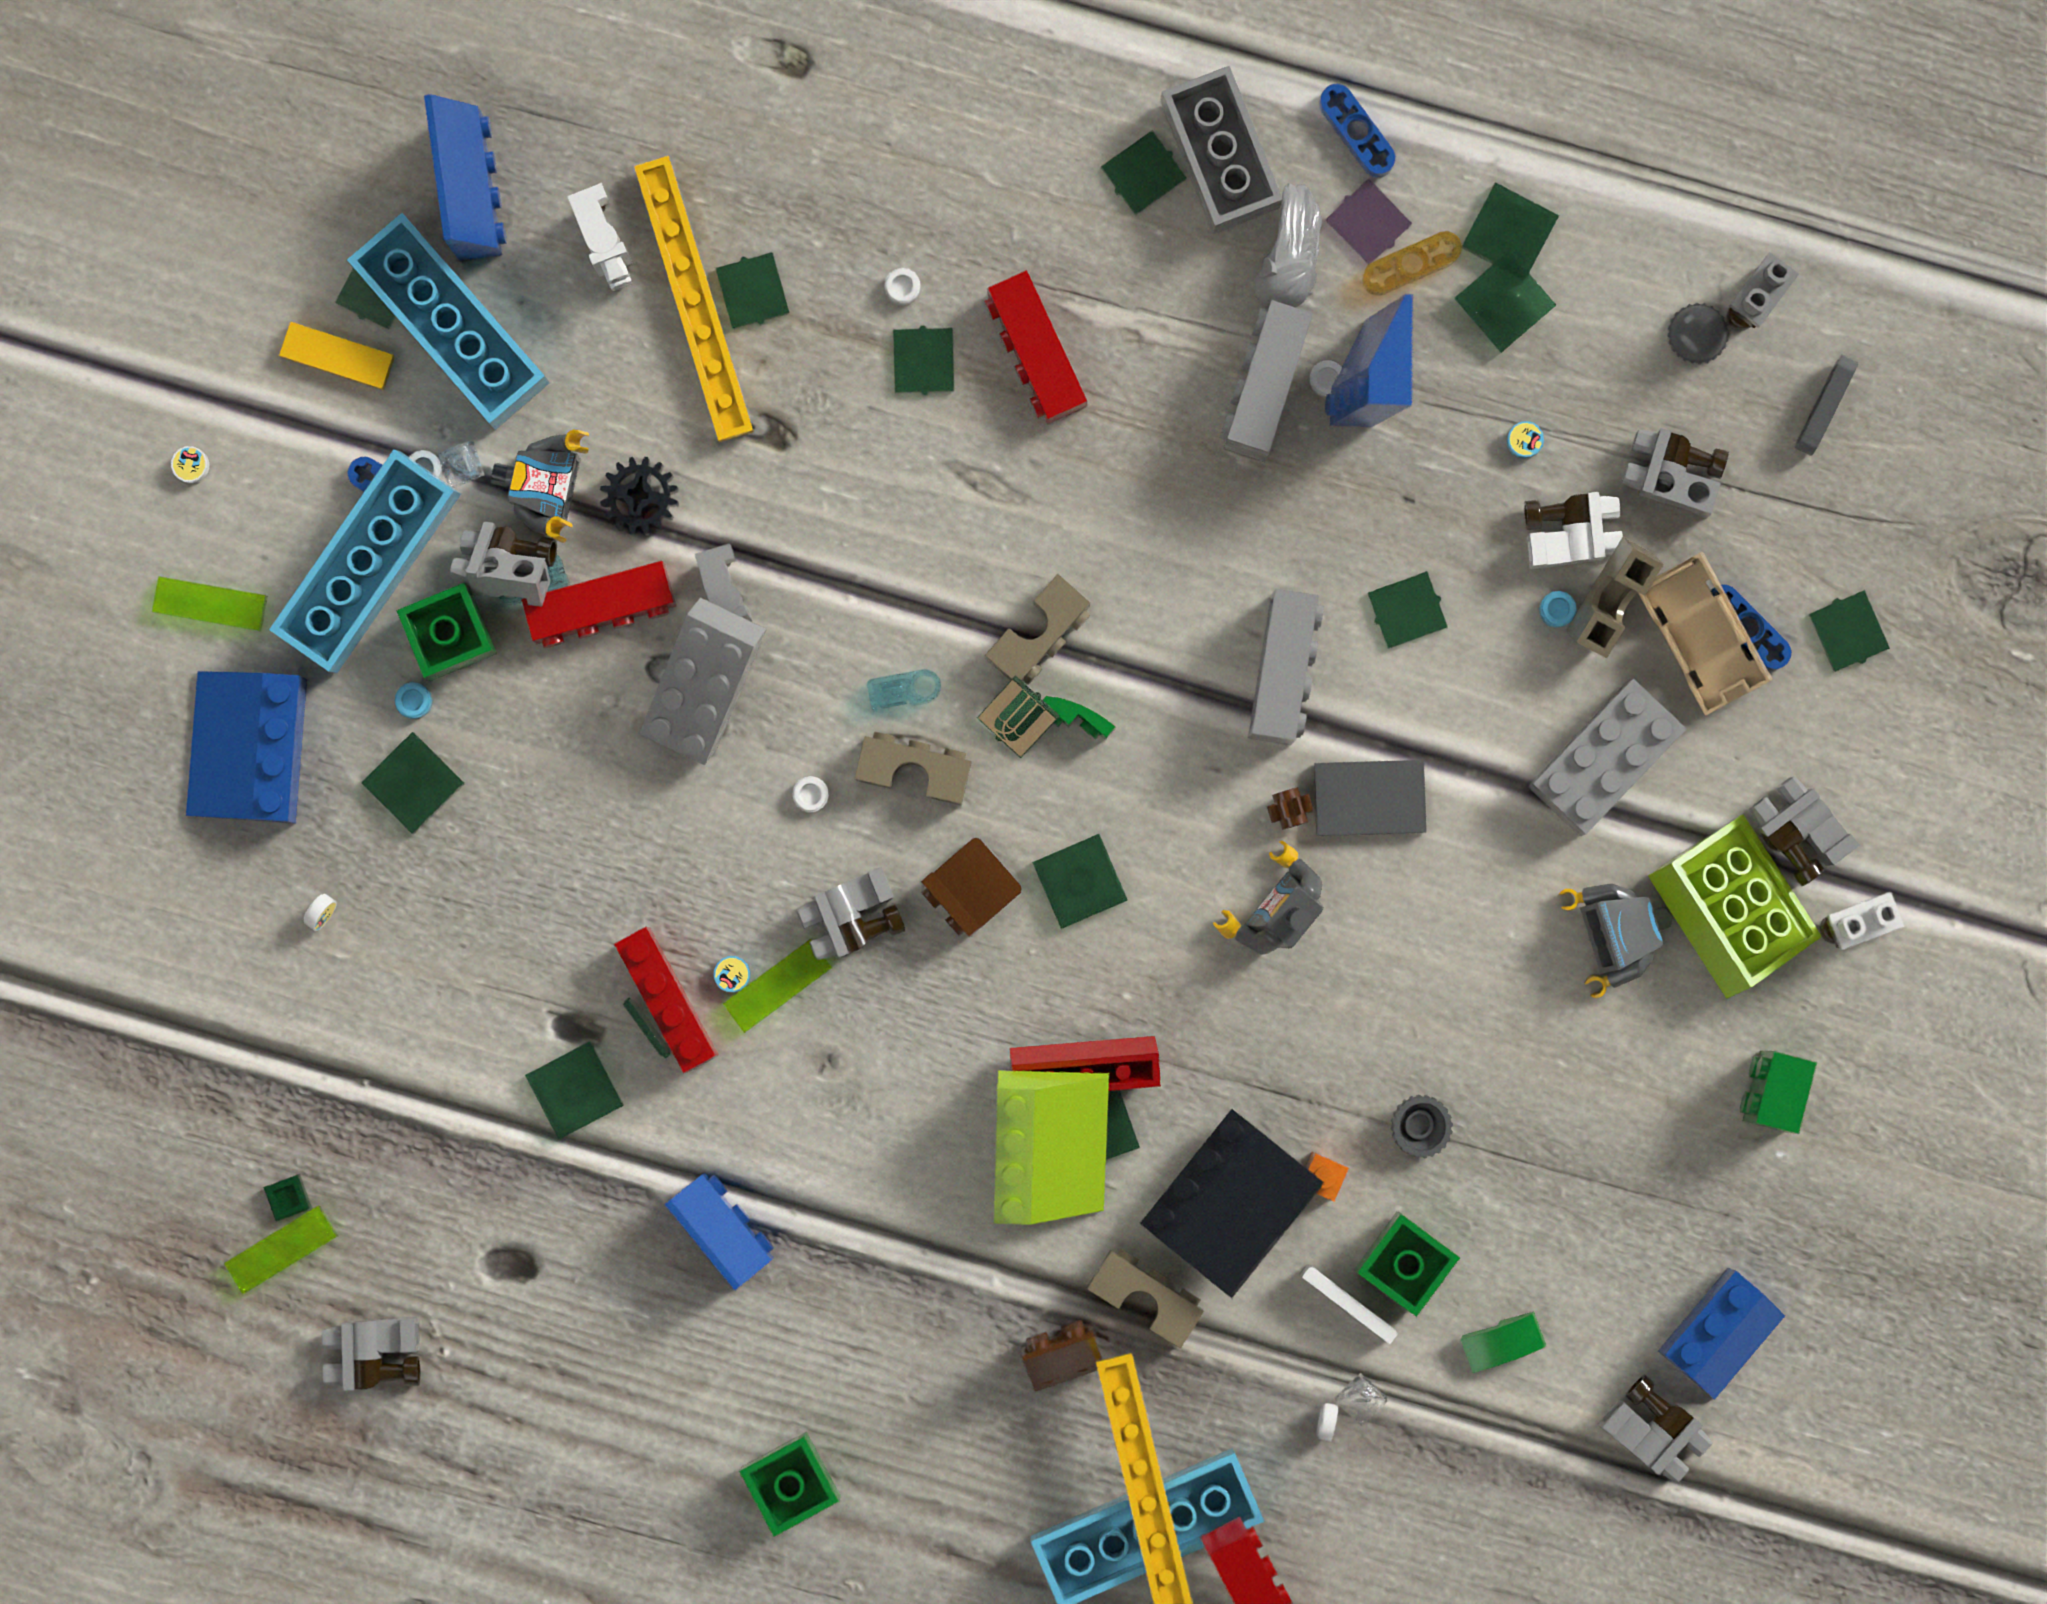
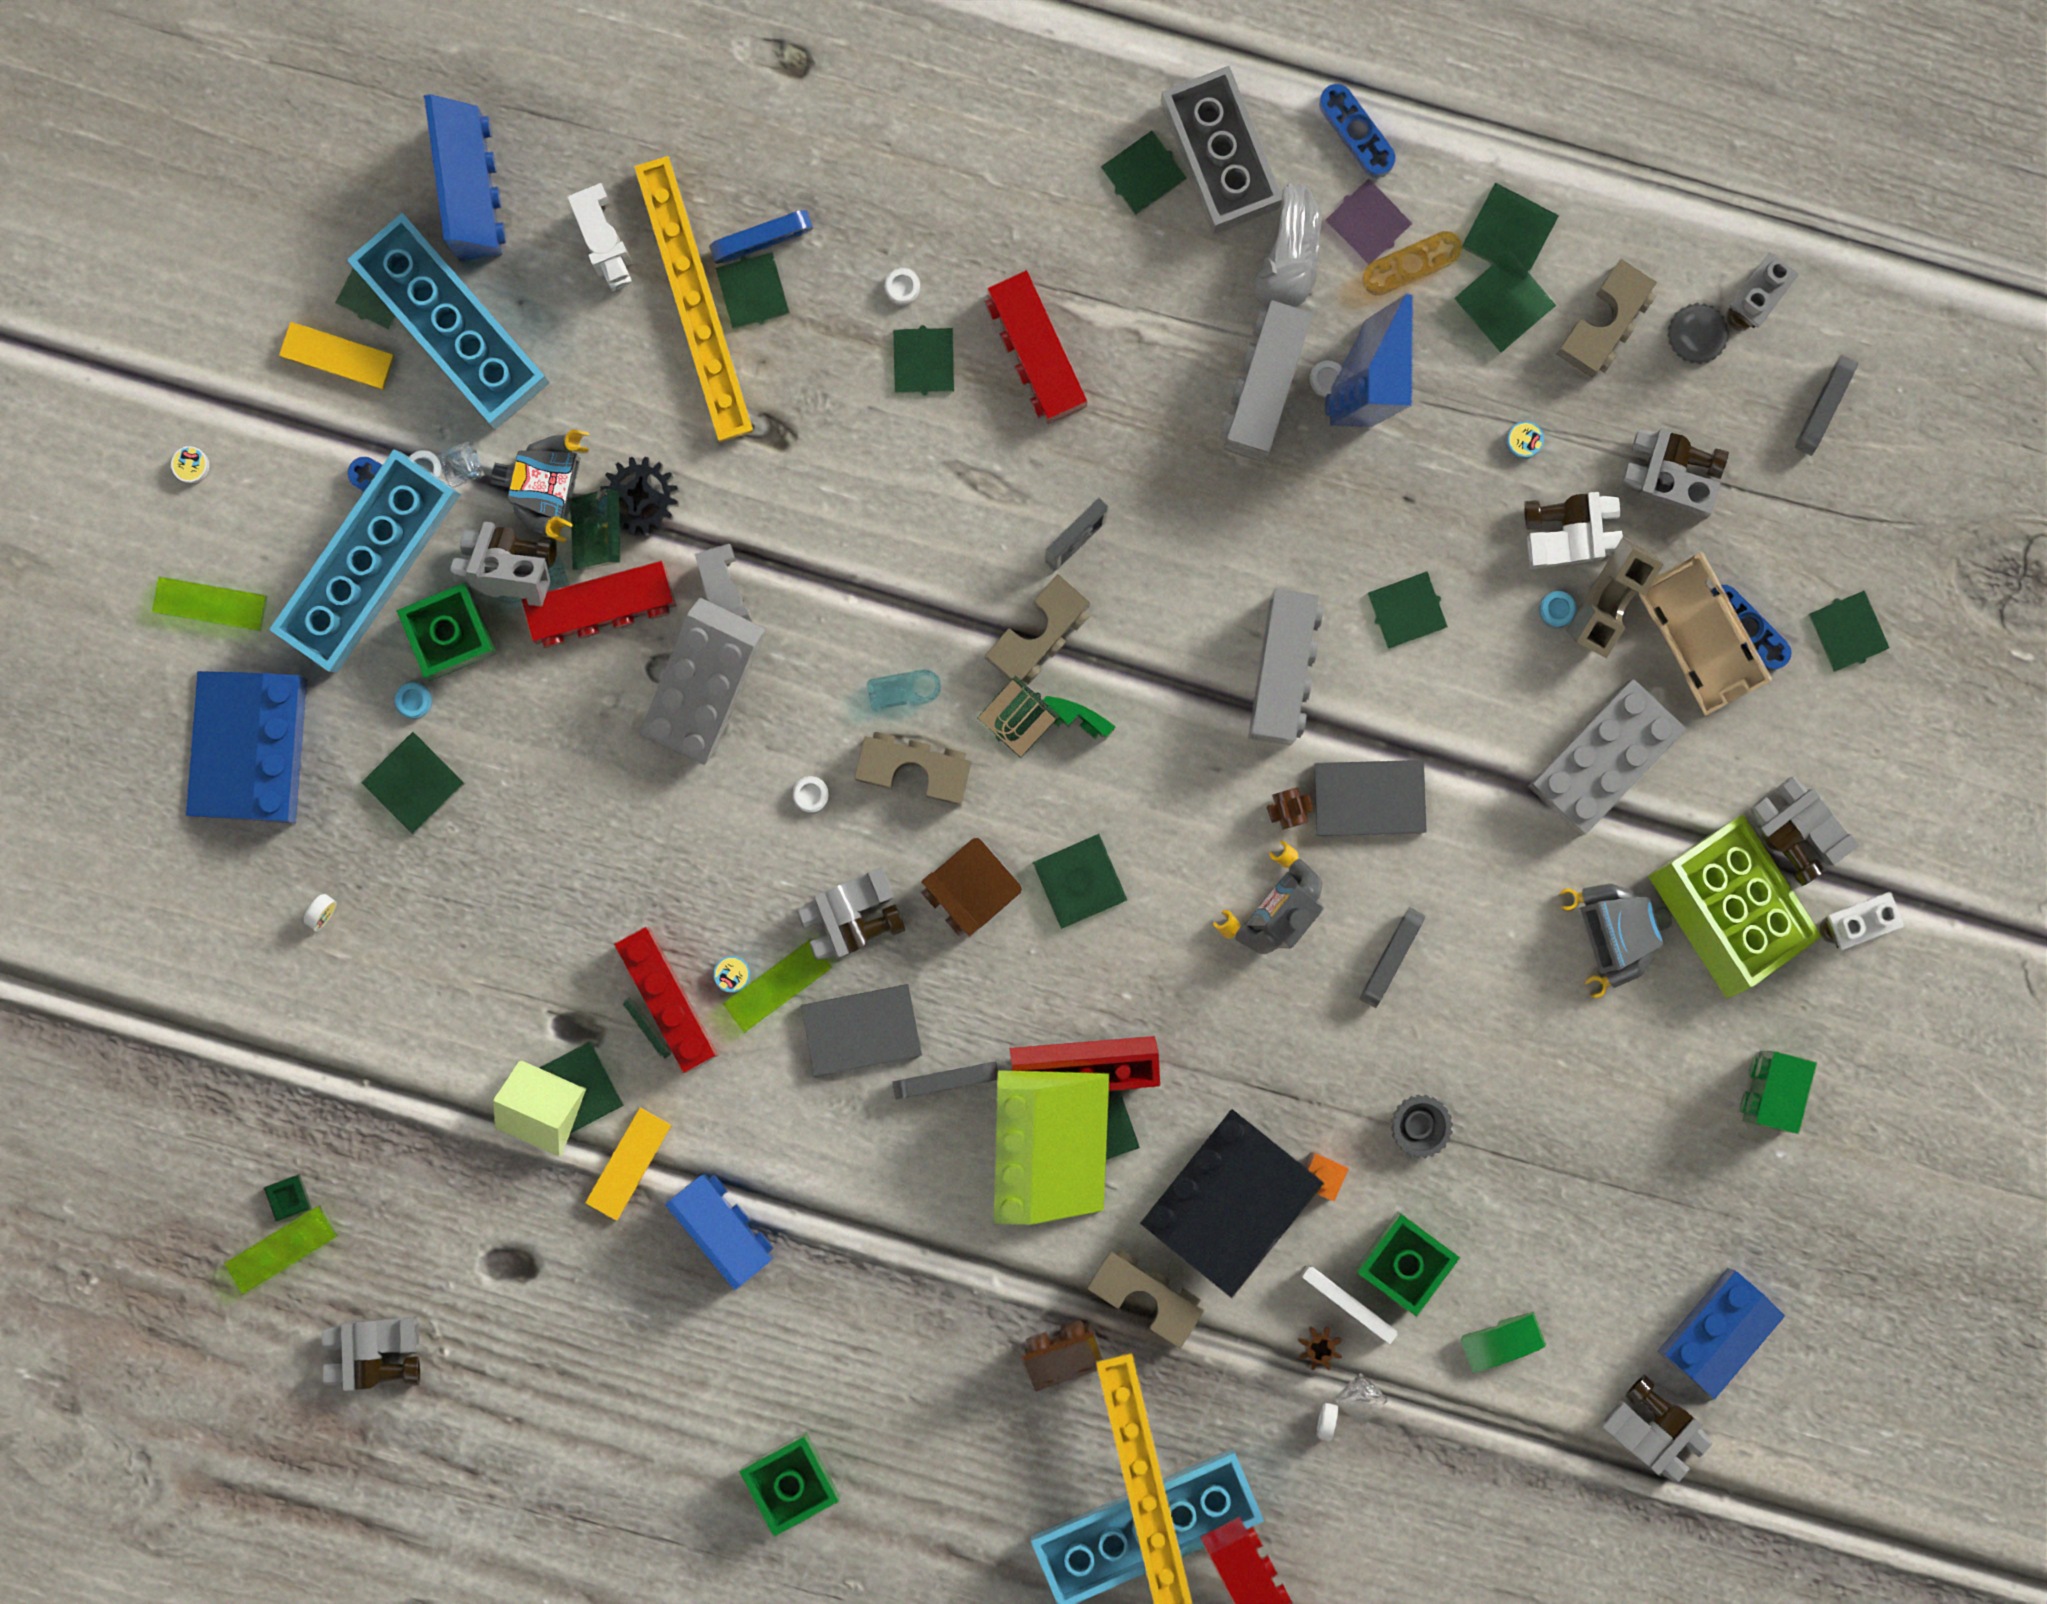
(537, 1107): none -> yellowish green slope
(595, 529): none -> clear green tile
(628, 1164): none -> yellow tile
(761, 237): none -> blue beam
(861, 1030): none -> dark grey tile
(945, 1080): none -> dark grey beam
(1076, 534): none -> dark grey tile
(1323, 1357): none -> reddish brown gear
(1392, 957): none -> dark grey beam
(1626, 293): none -> dark tan arch

